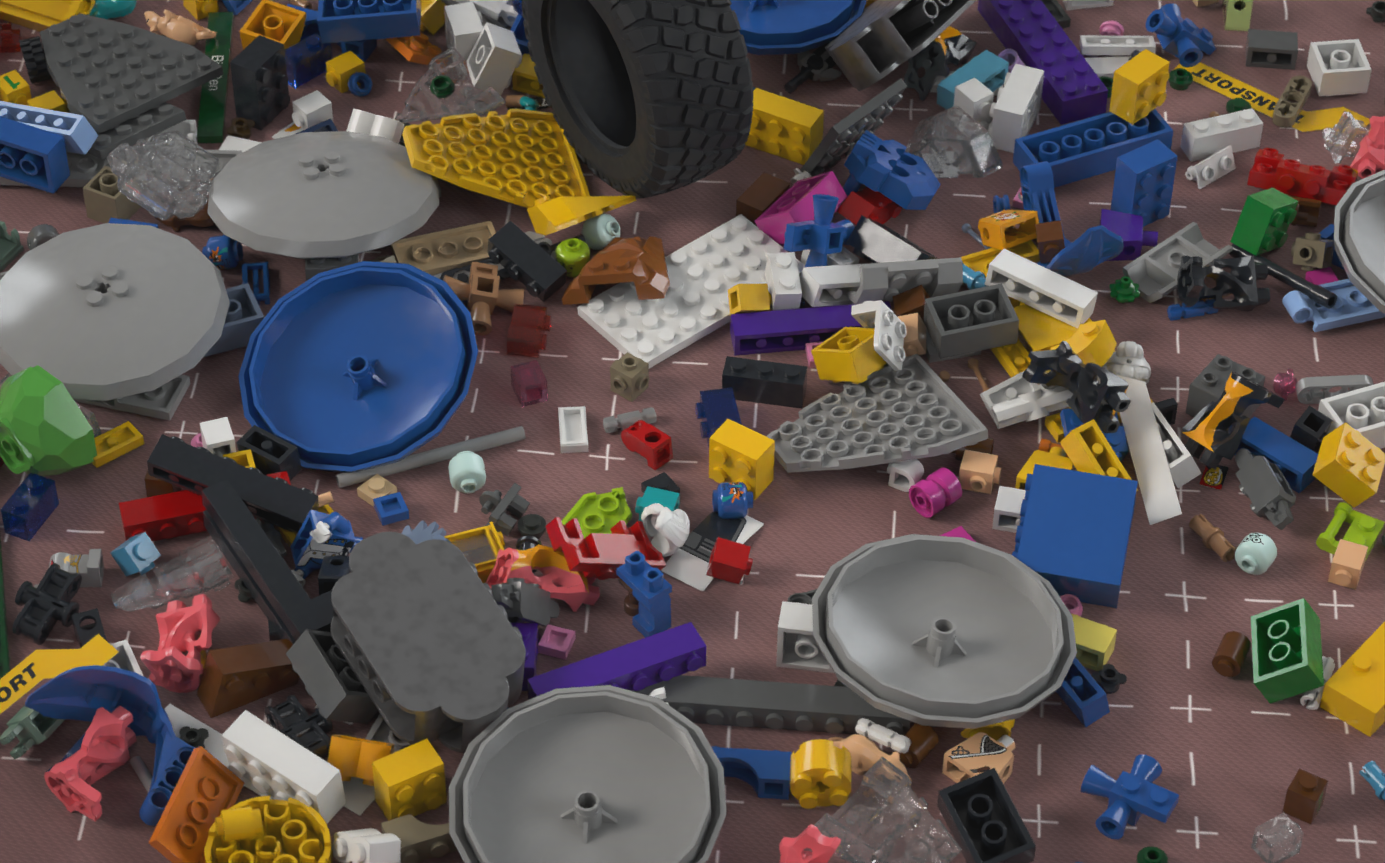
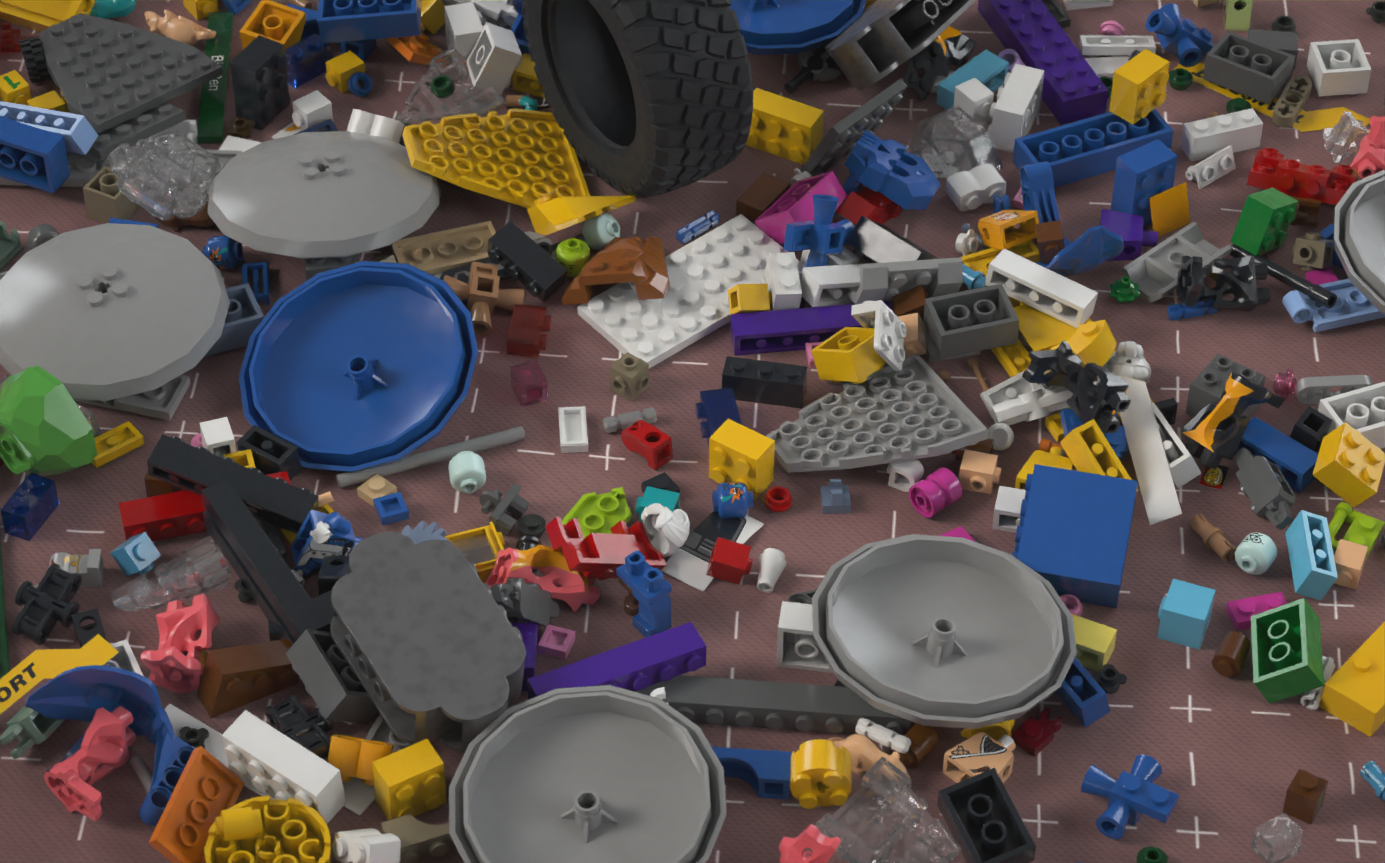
(697, 227): none -> blue axle
(770, 568): none -> white cone
(778, 499): none -> red plate
(835, 498): none -> sand blue tile
(966, 243): none -> white plate
(975, 187): none -> white brick
(1002, 436): none -> white plate
(1036, 735): none -> dark red plate
(1170, 209): none -> light orange sticker
(1185, 613): none -> medium azure head
(1242, 609): none -> dark pink plate
(1248, 67): none -> dark grey brick
(1284, 23): none -> pearl dark grey plate
(1311, 555): none -> medium azure brick

